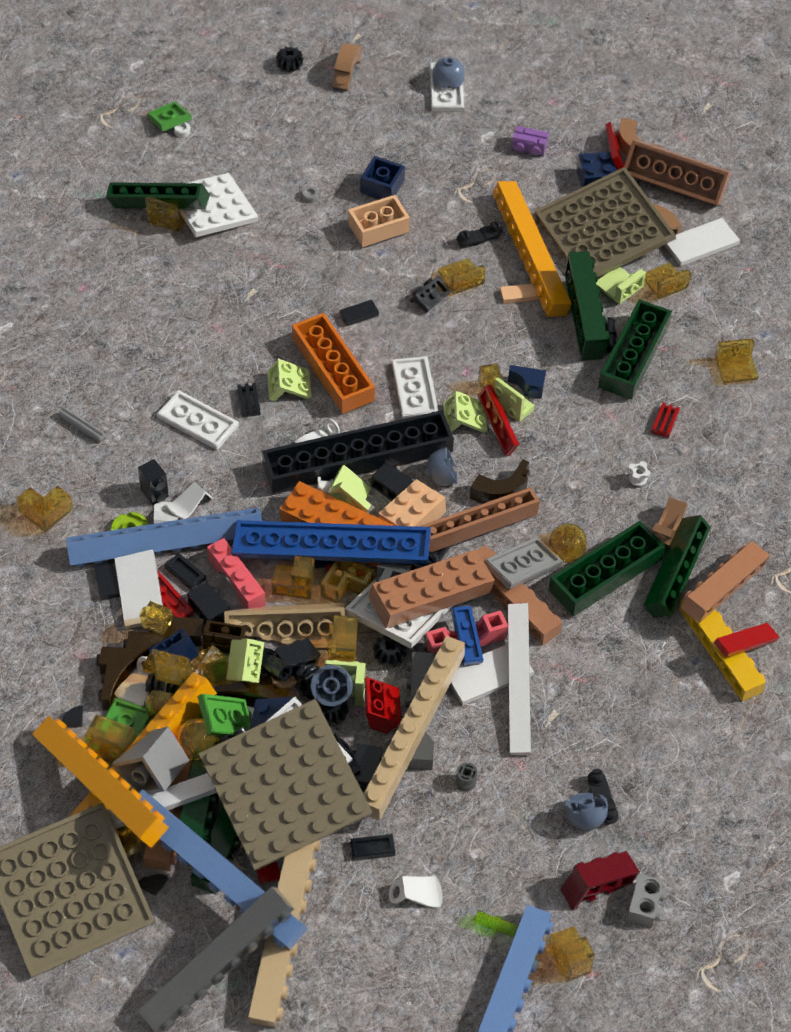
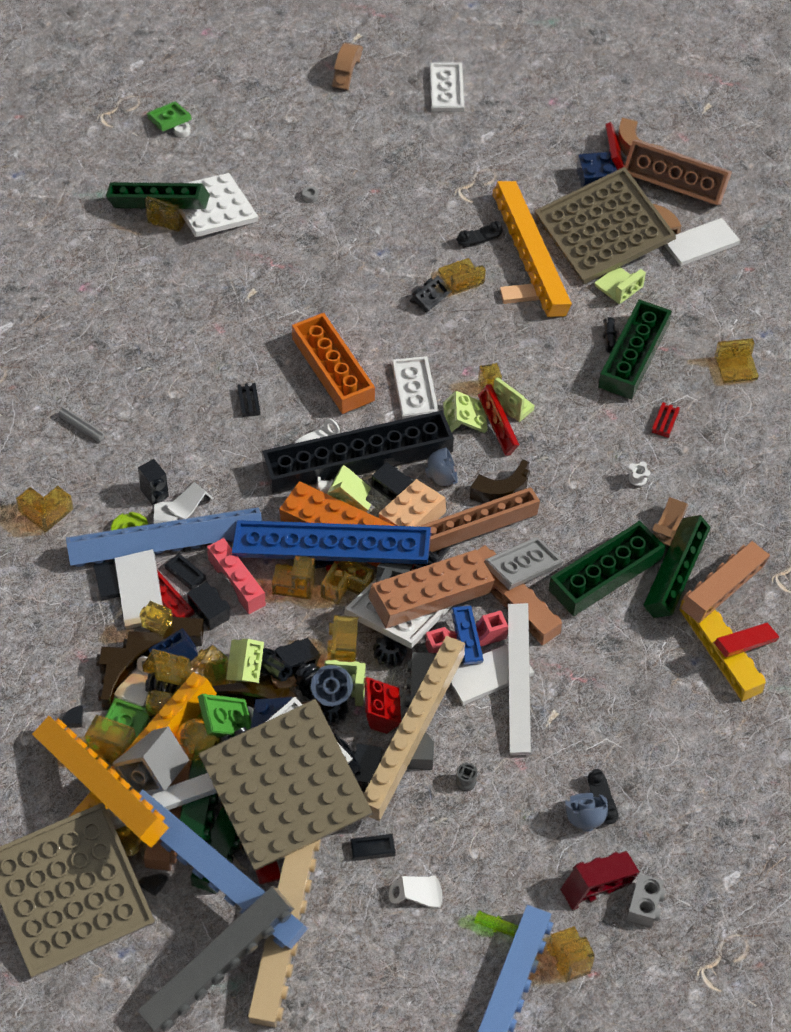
(197, 420): white tile -> none
(222, 634): dark brown brick -> none
(288, 378): yellowish green bracket -> none
(288, 622): tan wedge -> none
(289, 59): black gear -> none
(359, 312): black tile -> none
(378, 220): light nougat brick -> none
(382, 178): dark blue brick -> none
(448, 73): sand blue cylinder -> none
(528, 379): dark blue arch -> none
(530, 141): medium lavender brick -> none
(568, 542): clear yellow cylinder -> none
(586, 306): dark green brick -> none
(667, 280): clear yellow bracket -> none

